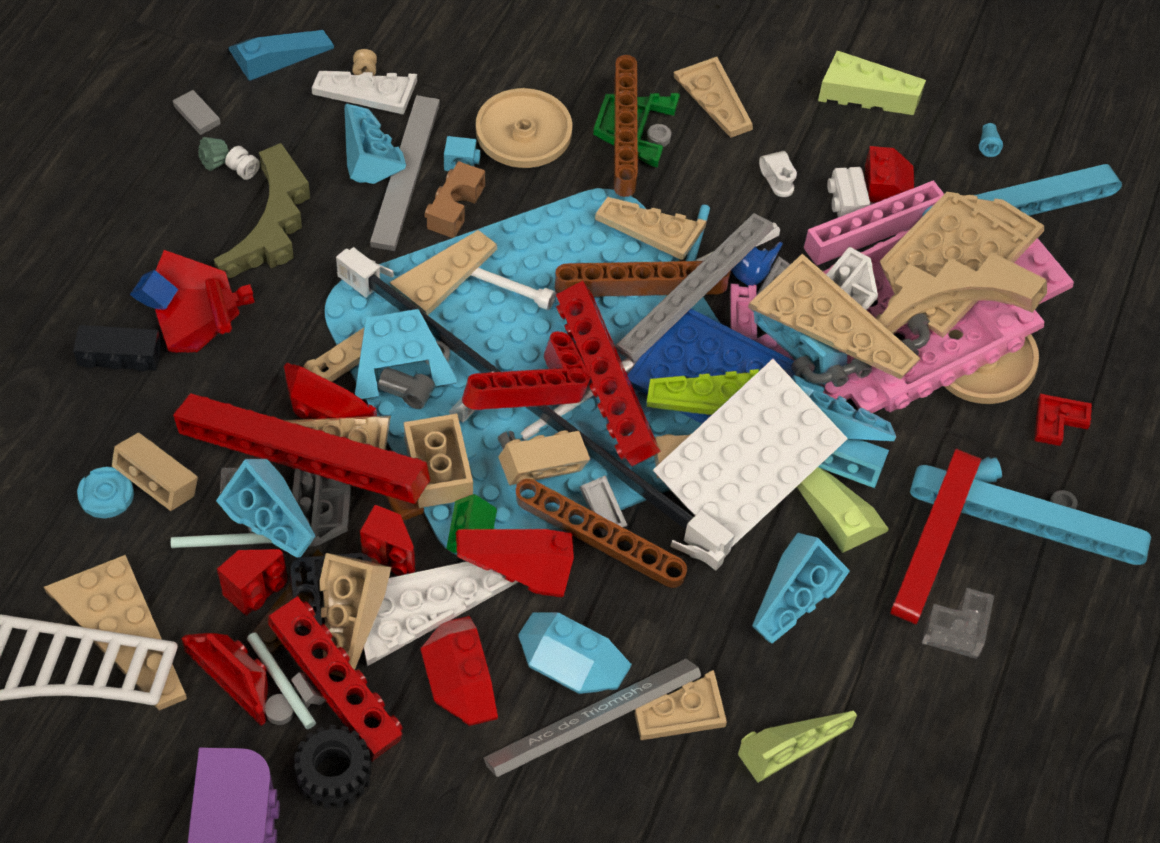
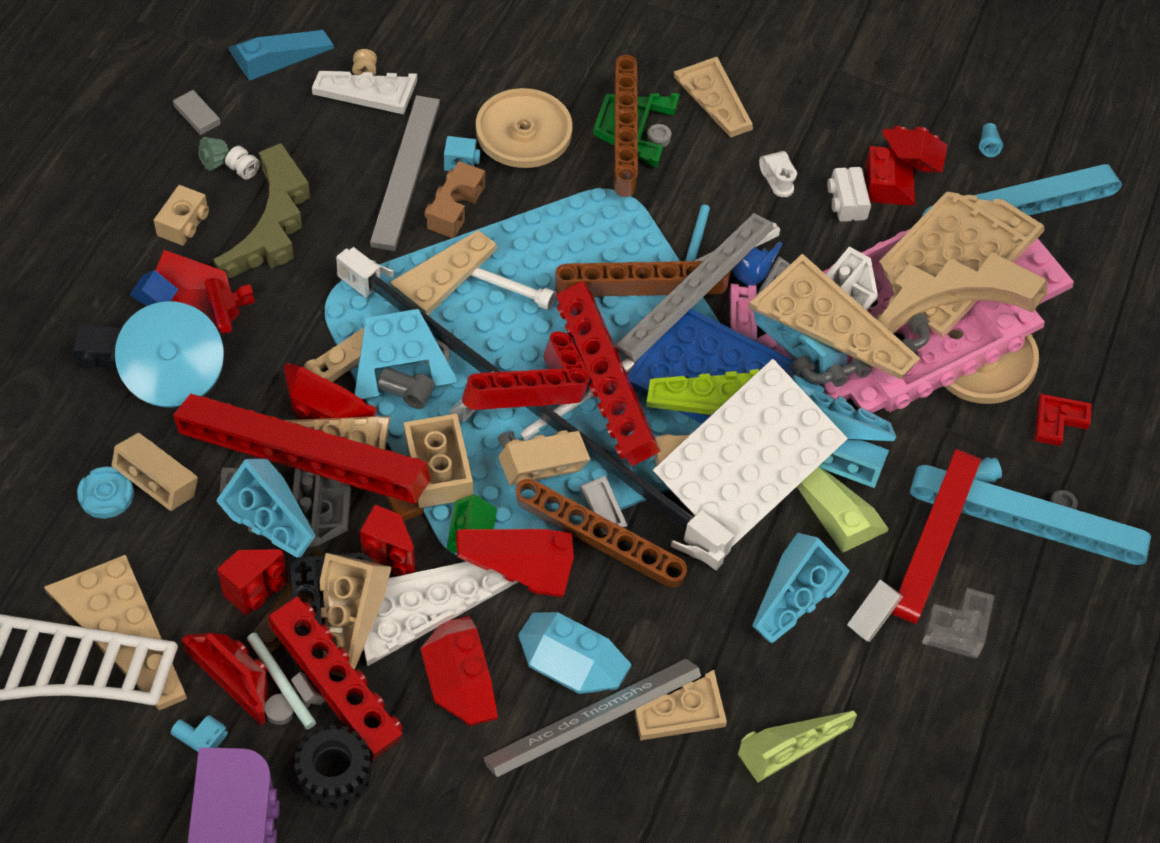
(169, 354): none -> medium azure dish
(181, 215): none -> tan brick
(207, 735): none -> medium azure piece
(218, 540): light aqua bar -> none
(368, 149): medium azure wedge -> none
(663, 231): tan wing -> none
(870, 223): bright pink brick -> none
(871, 85): yellowish green wedge -> none
(875, 610): none -> white slope
(917, 148): none -> red slope

